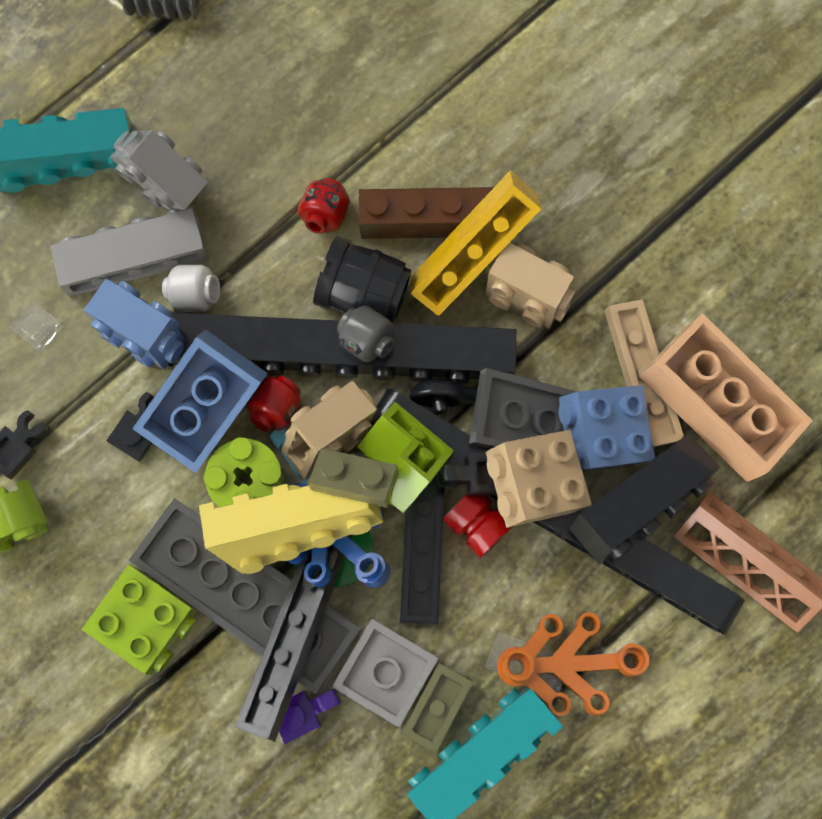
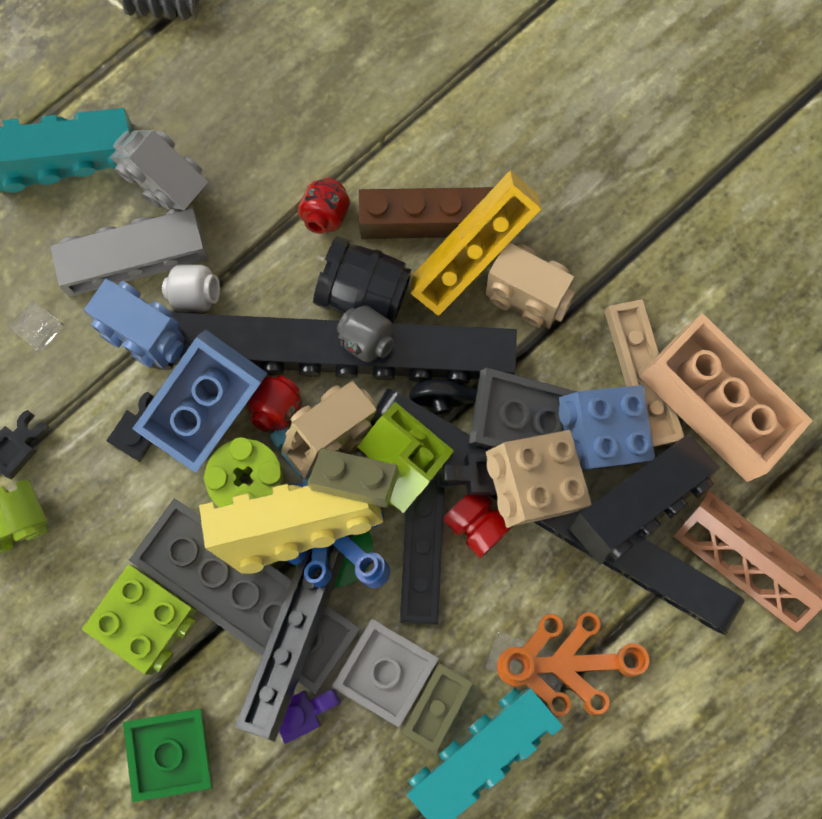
(167, 755): none -> green plate

